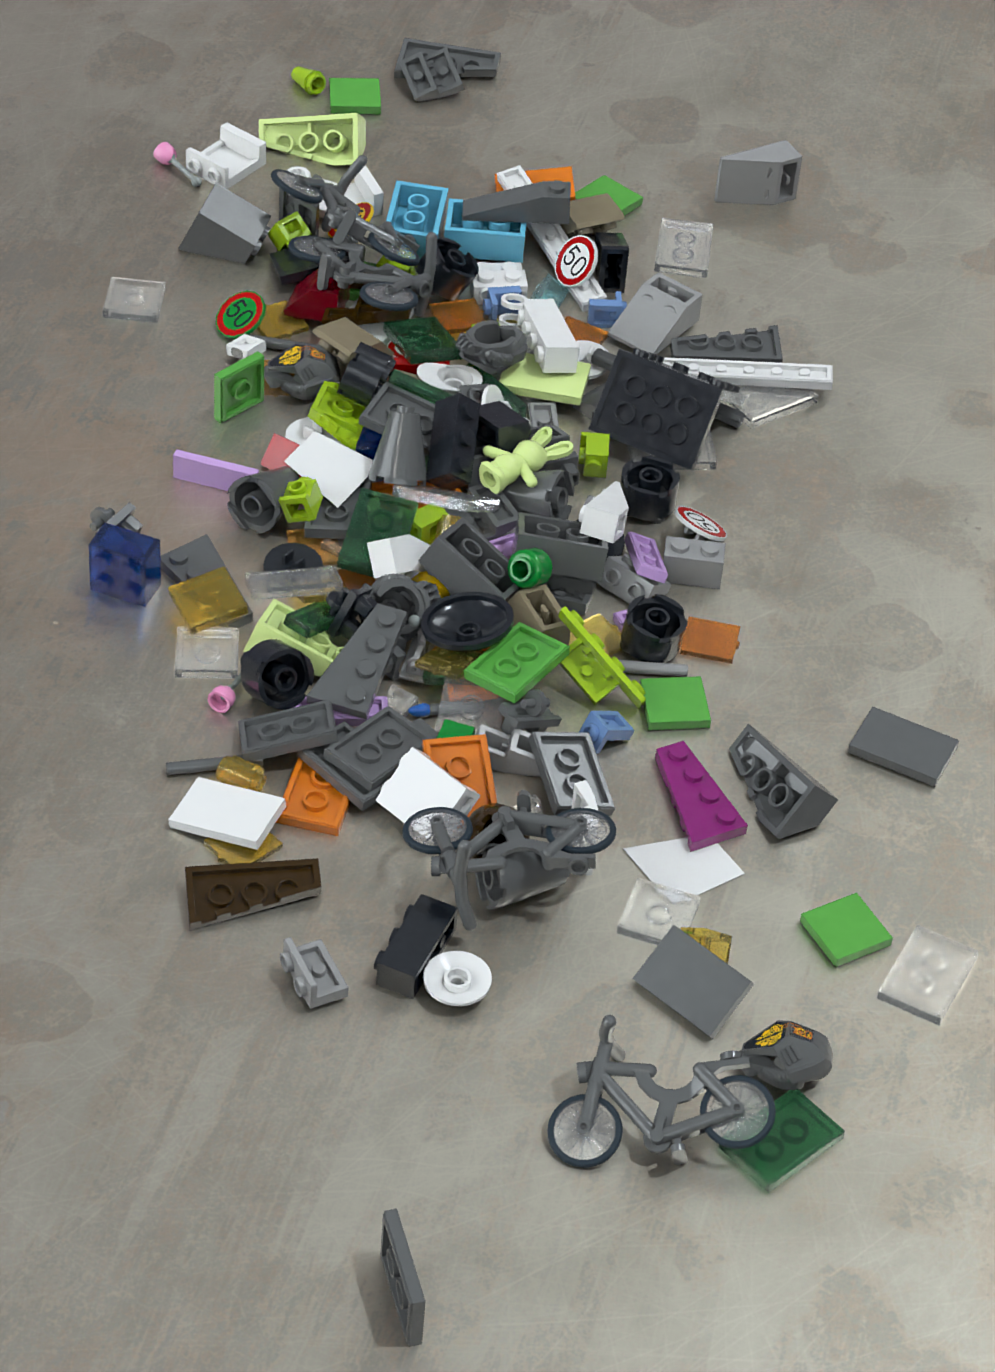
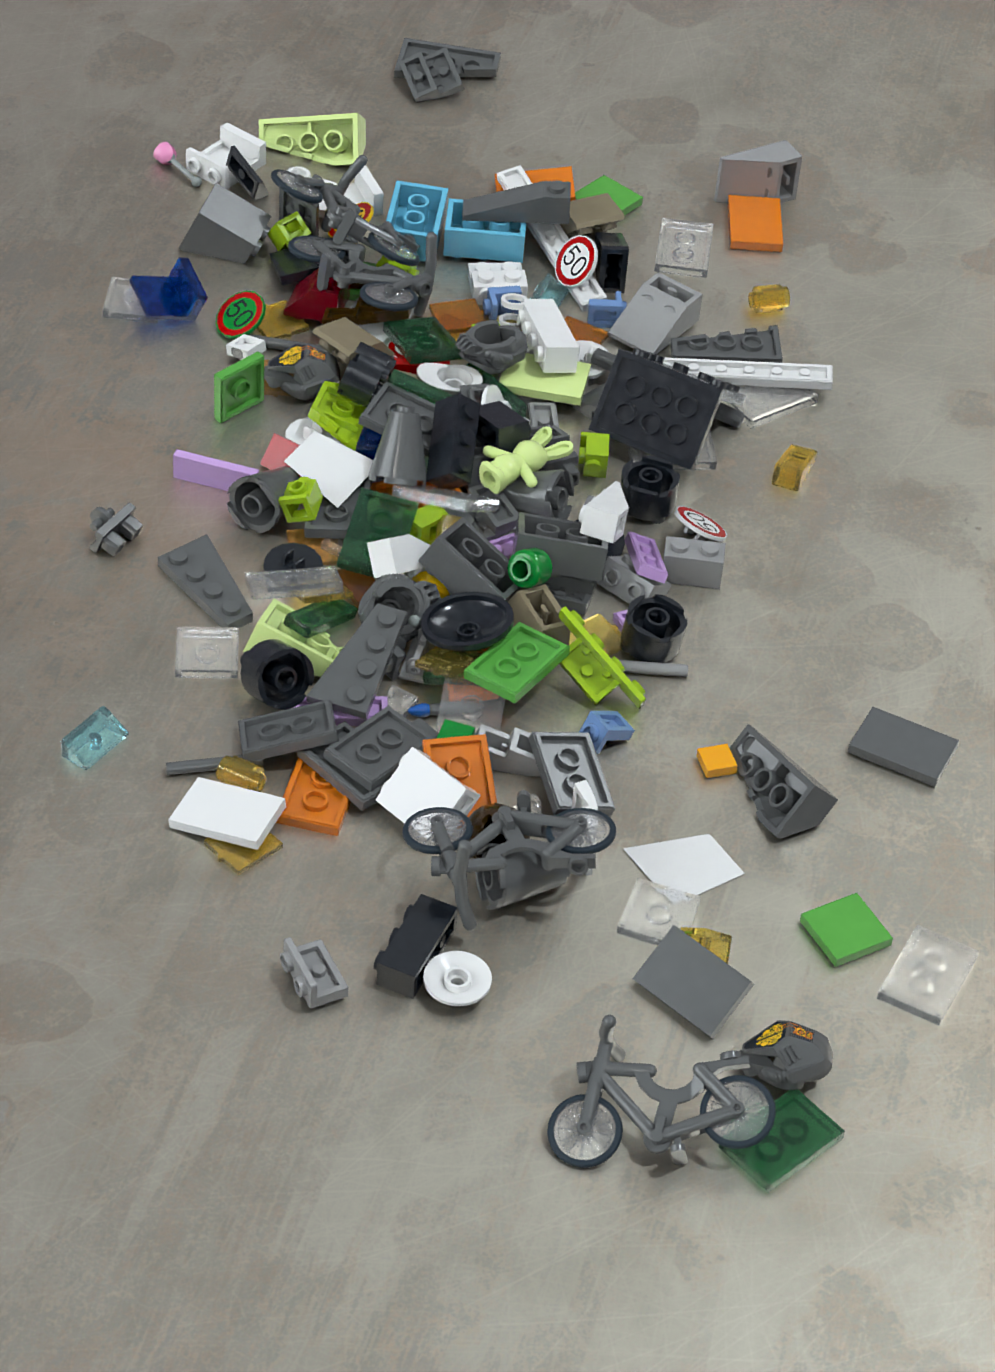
(93, 738): none -> clear light blue slope
(124, 564): clear blue brick -> none
(171, 297): none -> clear blue bracket
(208, 600): clear yellow tile -> none
(223, 697): bright pink hinge -> none
(240, 889): dark brown wing -> none
(246, 175): none -> black slope
(310, 80): lime cone -> none
(346, 607): black hips -> none
(355, 95): bright green tile -> none
(402, 1278): dark grey tile -> none
(453, 269): black brick -> none
(529, 713): dark grey hips -> none
(675, 703): bright green tile -> none
(701, 804): magenta wing -> none
(710, 640): clear orange piece -> none
(716, 760): none -> light orange tile
(755, 223): none -> orange tile
(769, 298): none -> clear yellow brick
(793, 467): none -> clear yellow slope

